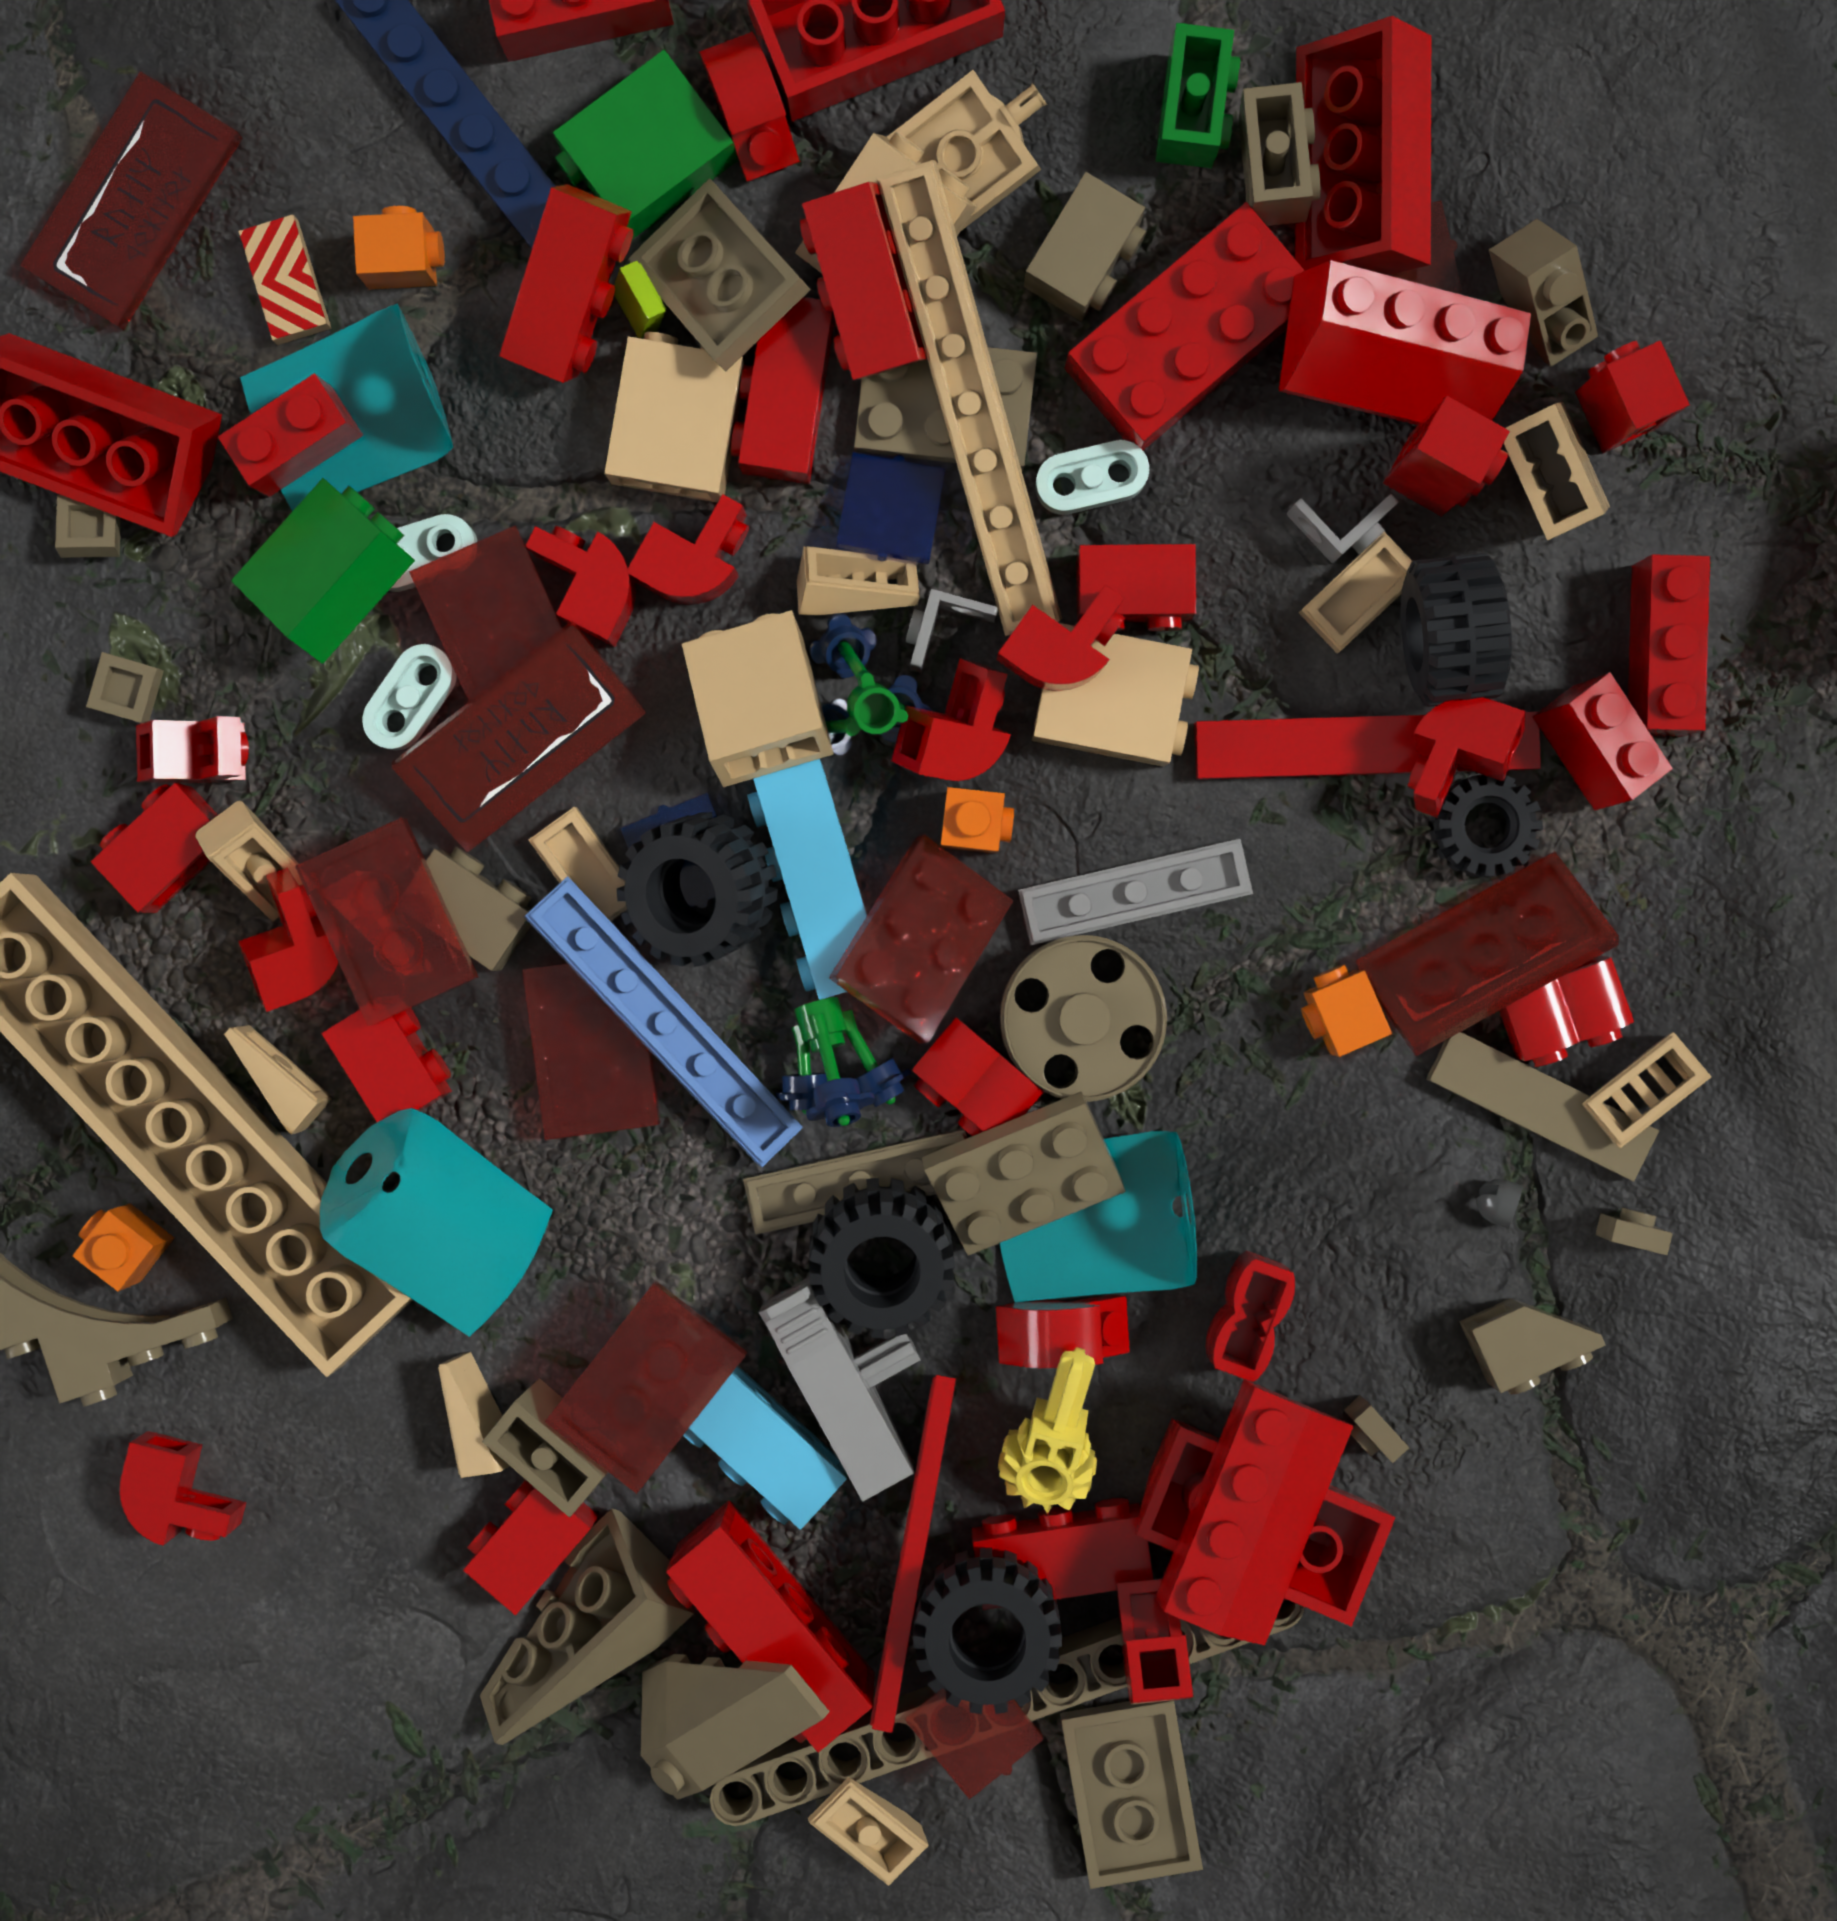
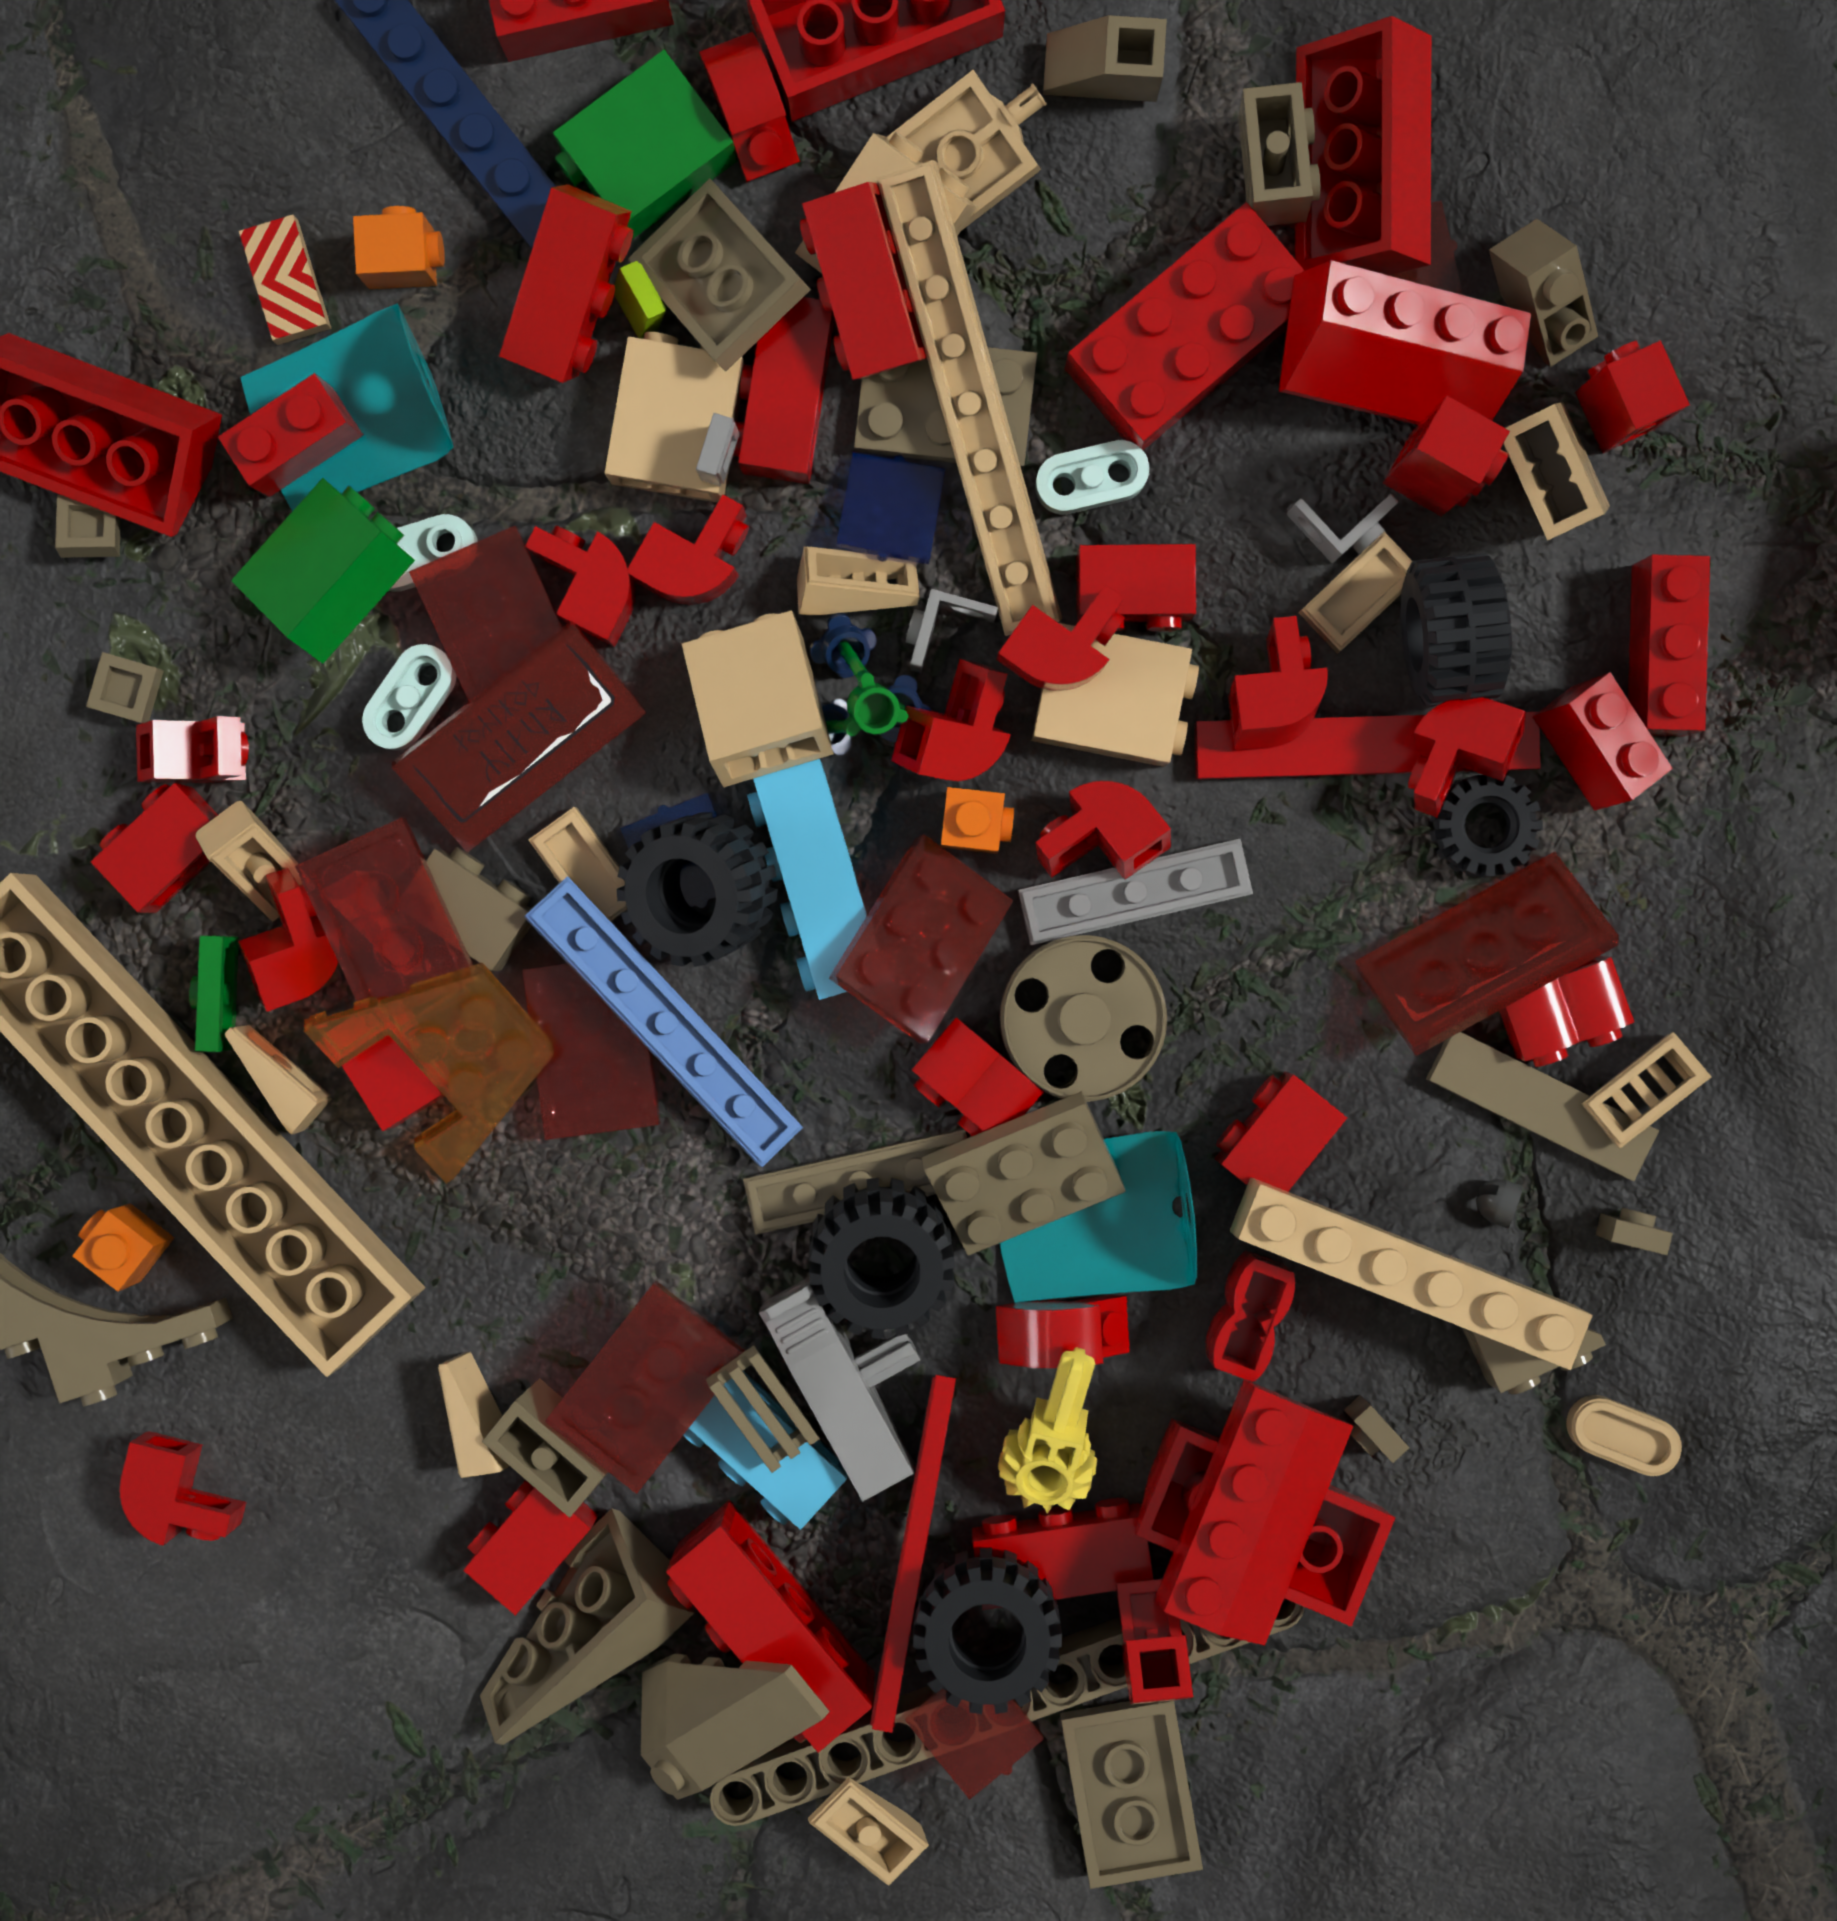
(131, 200): clear red tile -> none
(215, 992): none -> green plate
(449, 1232): teal piece -> none
(463, 1038): none -> clear orange wing
(717, 450): none -> light grey tile
(788, 1444): none -> dark tan tile
(826, 1094): plant -> none
(1085, 247): dark tan brick -> none
(1107, 59): none -> dark tan slope
(1107, 817): none -> red brick
(1195, 96): green brick -> none
(1278, 704): none -> red brick
(1279, 1134): none -> red brick
(1344, 1011): orange brick -> none
(1410, 1273): none -> tan brick
(1624, 1435): none -> tan tile

